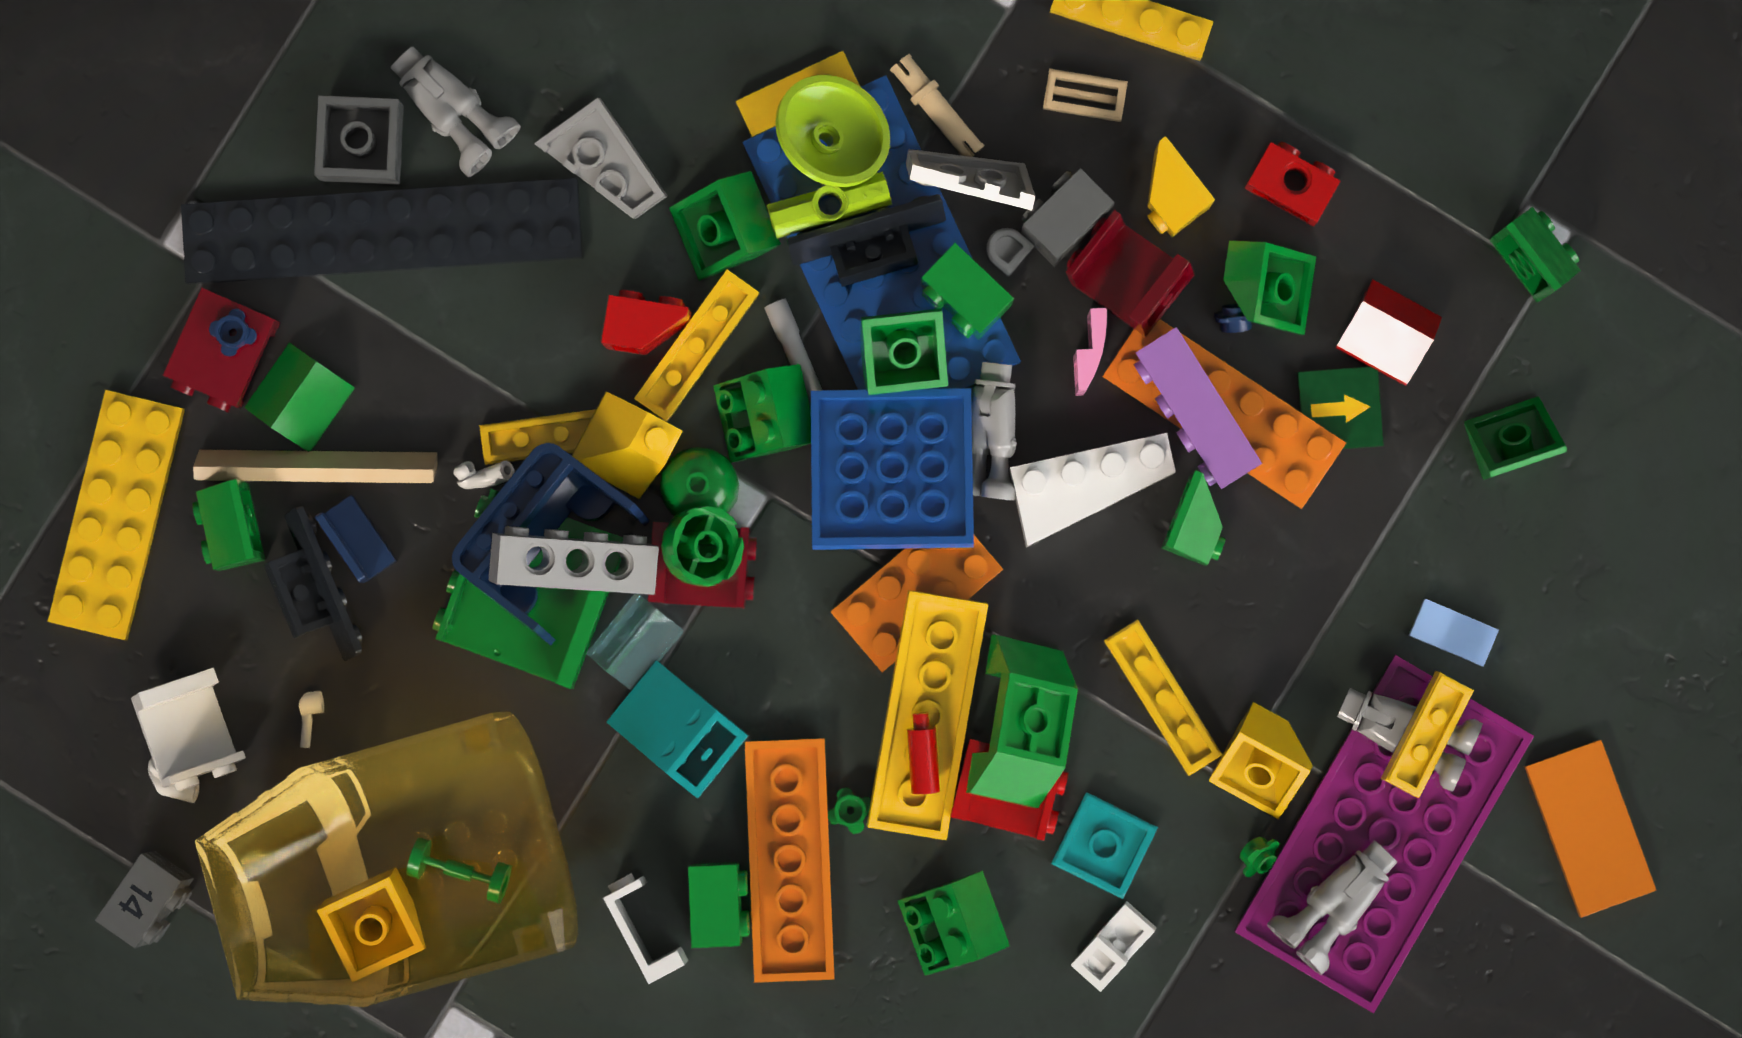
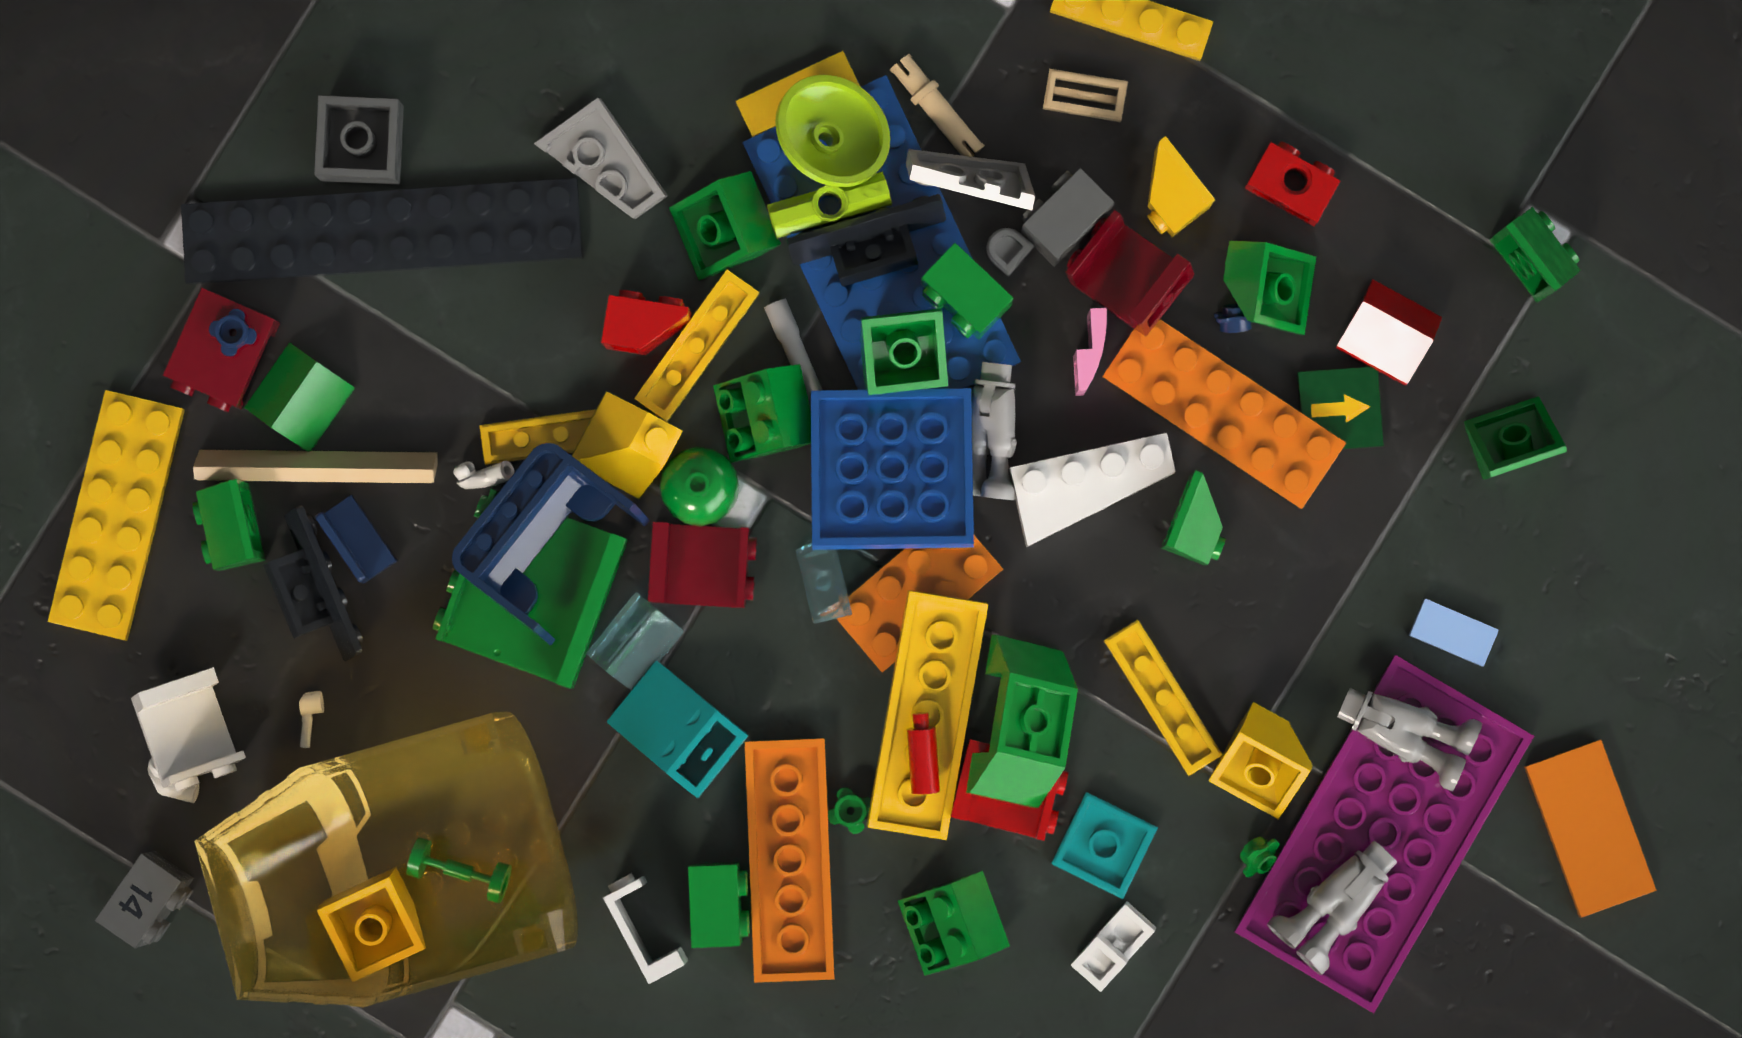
(444, 100): light grey piece -> none
(635, 574): light grey brick -> none
(702, 546): green cylinder -> none
(823, 583): none -> clear light blue slope
(1198, 408): medium lavender brick -> none
(1427, 734): yellow tile -> none

